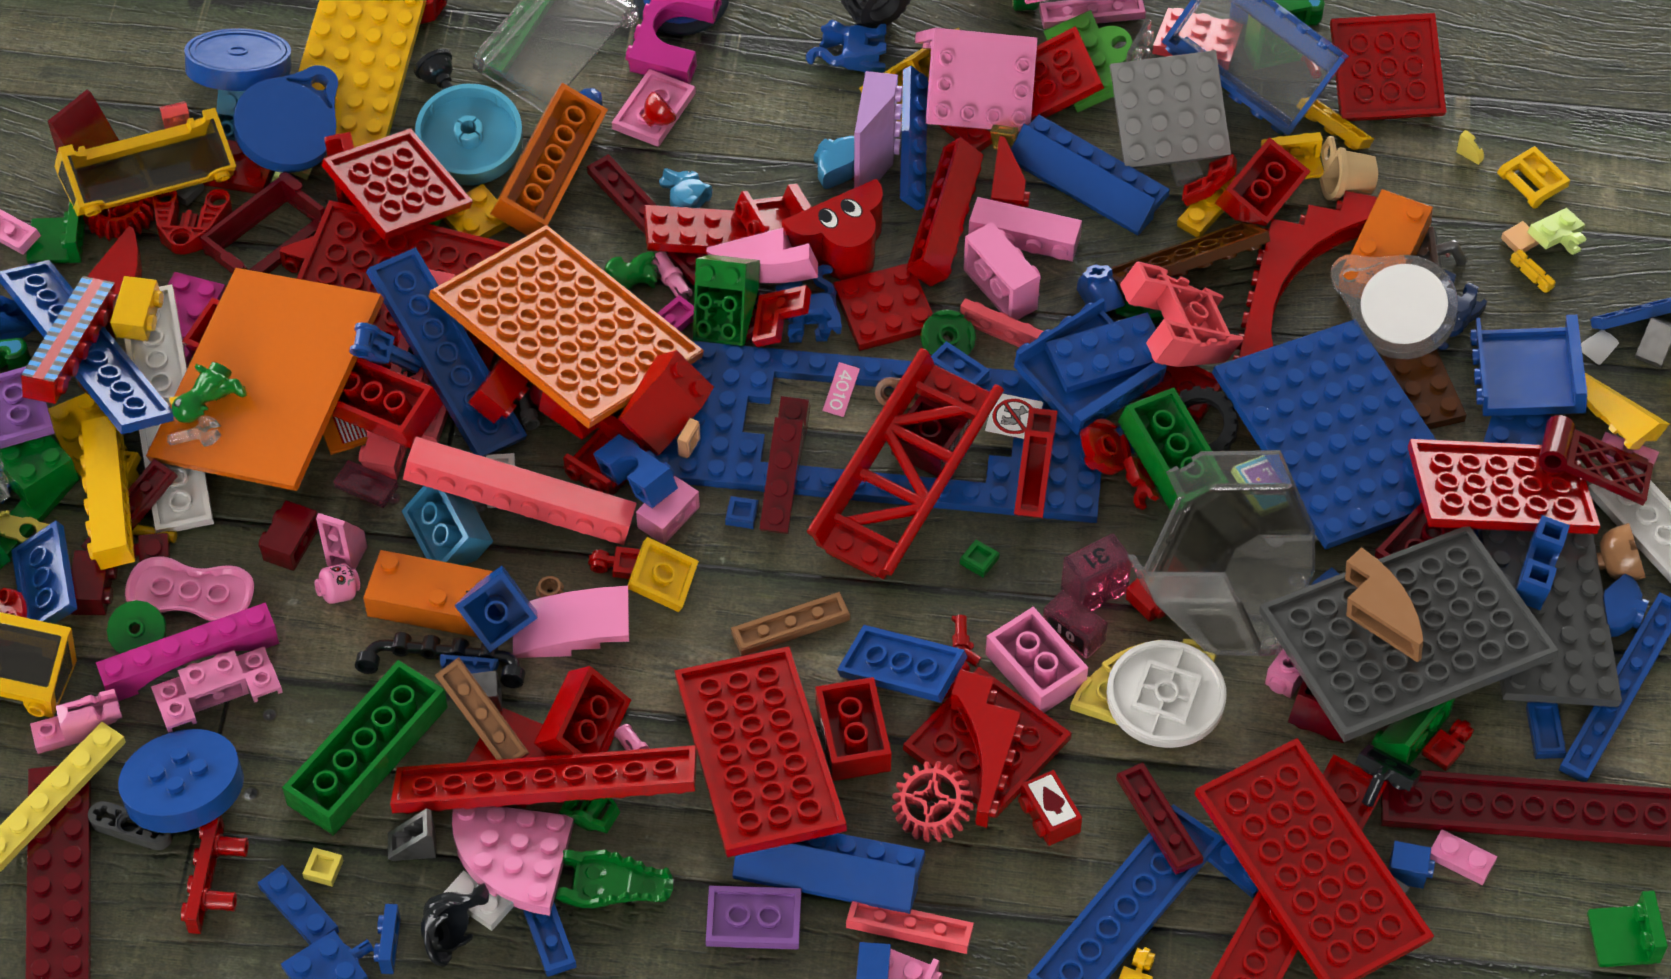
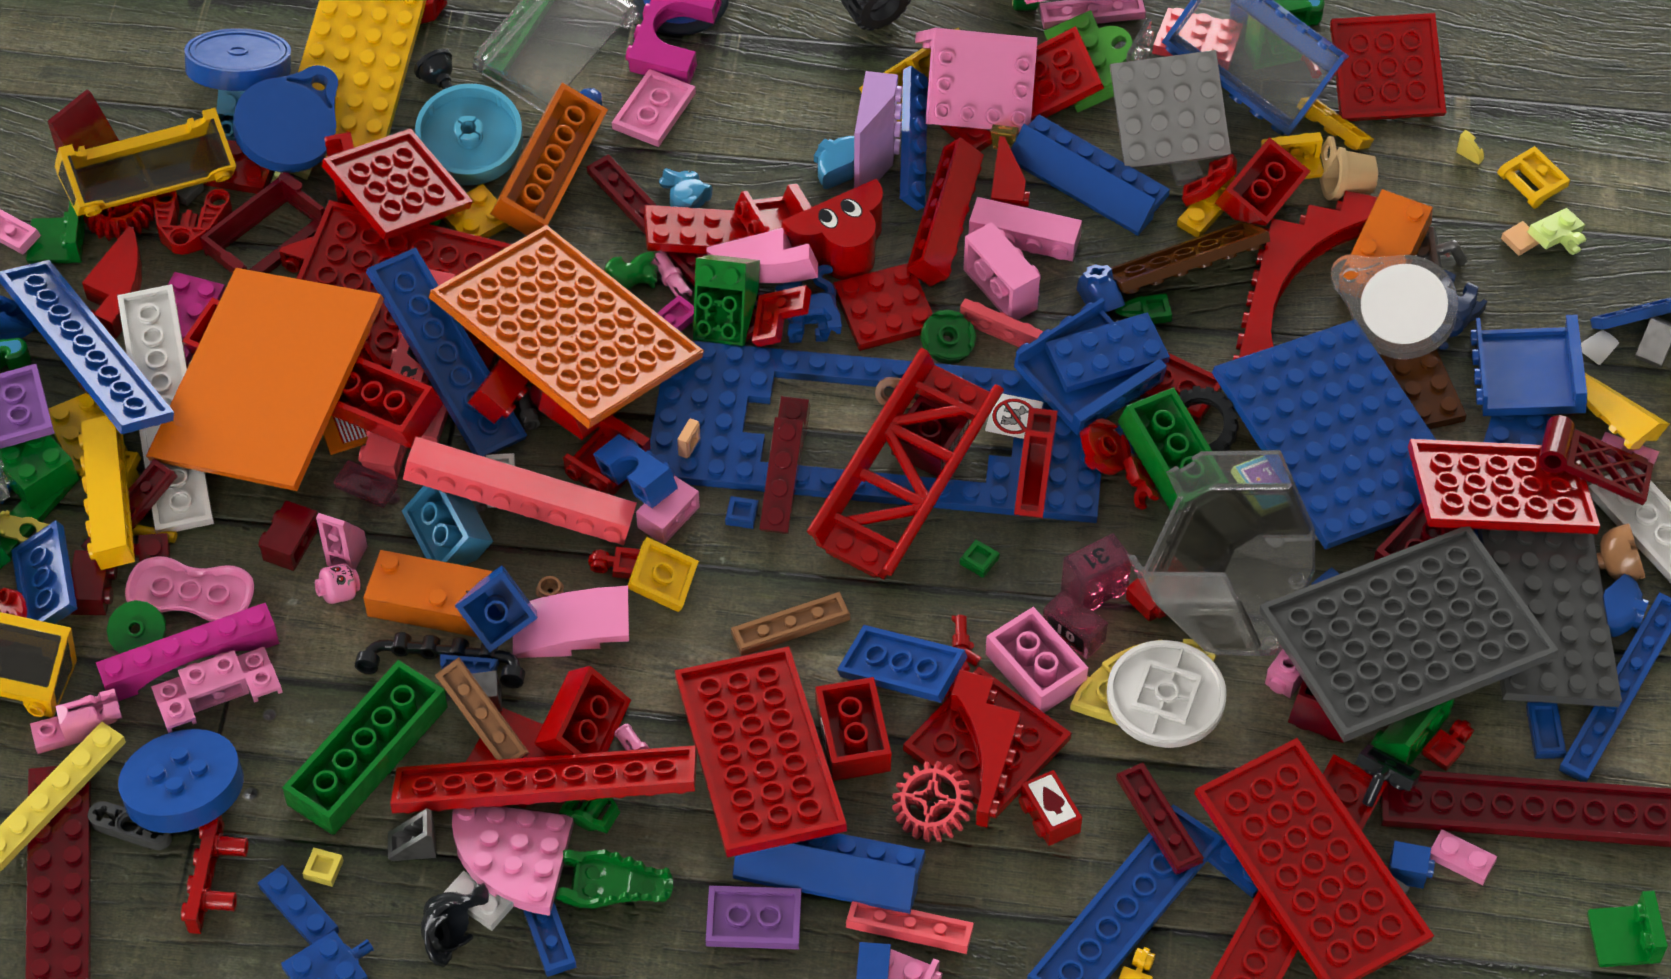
(69, 340): brick -> none
(136, 308): yellow brick -> none
(174, 114): coral slope -> none
(199, 432): clear bar -> none
(209, 386): green animal -> none
(378, 348): blue connector -> none
(389, 928): blue plate -> none
(657, 111): red brick -> none
(665, 401): red slope -> none
(841, 389): bright pink sticker -> none
(859, 43): blue animal -> none
(960, 364): blue plate -> none
(1188, 46): blue tile -> none
(1191, 323): coral wedge -> none
(1383, 604): medium nougat slope -> none
(1532, 271): yellow axle -> none
(1540, 561): blue arch -> none

